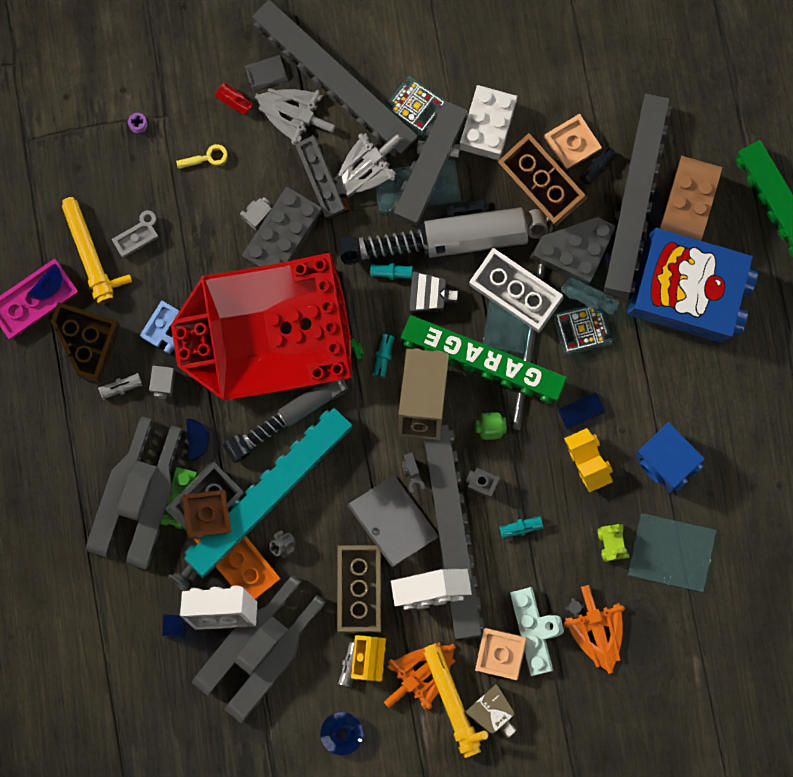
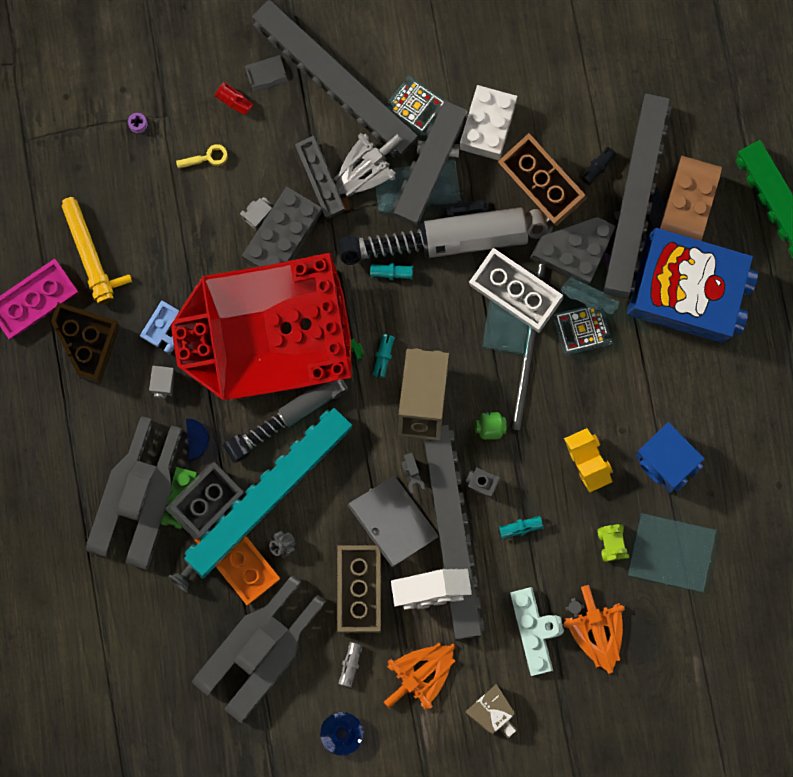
(48, 285): clear blue tile -> none
(120, 386): light grey pin -> none
(136, 236): light grey hinge -> none
(174, 626): clear blue brick -> none
(206, 514): reddish brown tile -> none
(218, 608): white brick -> none
(275, 101): light grey bar -> none
(368, 658): yellow brick -> none
(429, 294): dark grey torso -> none
(464, 732): yellow cylinder -> none
(485, 360): green brick -> none
(501, 653): light nougat plate -> none
(572, 142): light nougat plate -> none
(581, 410): clear blue tile -> none

